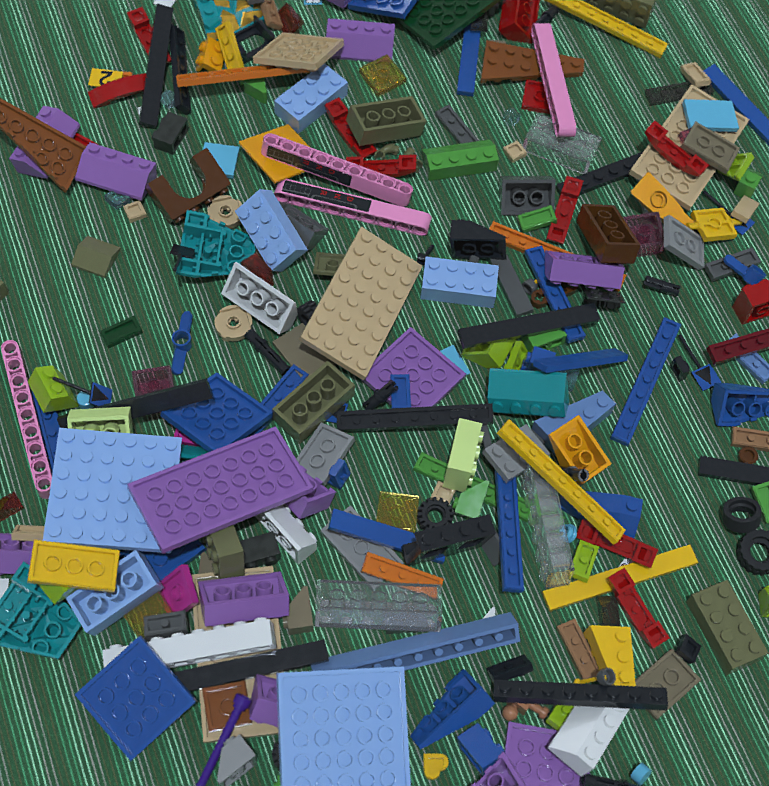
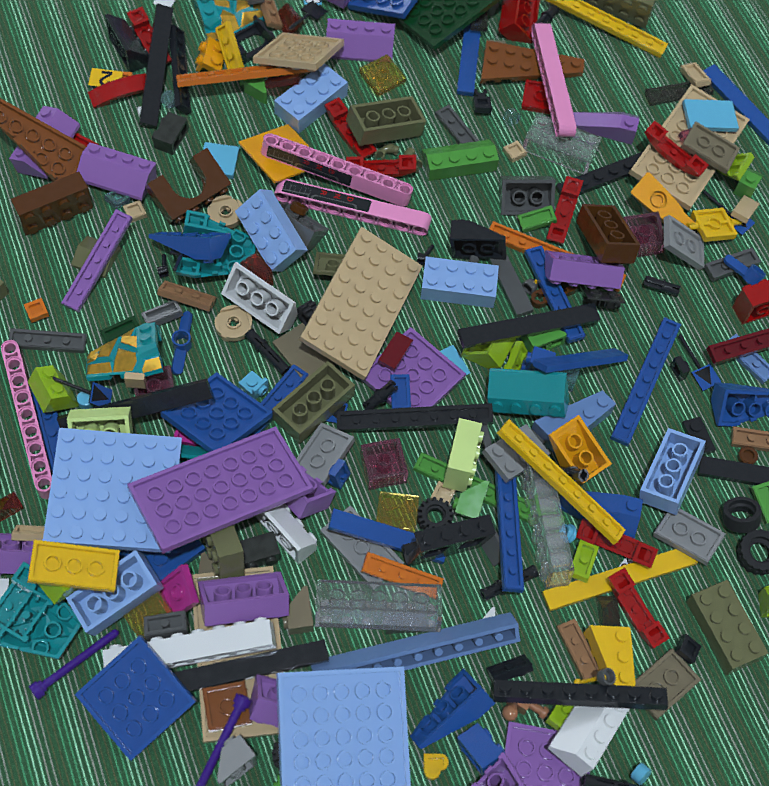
(36, 310): none -> orange plate
(40, 687): none -> dark purple piece
(49, 340): none -> dark grey tile
(52, 203): none -> reddish brown brick
(97, 261): none -> medium lavender tile
(126, 43): none -> black slope
(131, 352): none -> wedge
(135, 380): none -> tan tile
(163, 270): none -> black hand
(163, 313): none -> dark grey tile
(186, 295): none -> medium nougat tile
(195, 245): none -> blue wedge
(254, 385): none -> medium azure bracket
(283, 80): none -> clear red tile
(299, 208): none -> reddish brown tile
(311, 9): none -> black piece
(384, 463): none -> clear pink brick
(395, 351): none -> dark red tile
(481, 103): none -> black plate
(496, 588): none -> black pin
(611, 125): none -> medium lavender wedge
(672, 471): none -> light blue brick
(690, 535): none -> light grey tile
(696, 428): none -> black plate

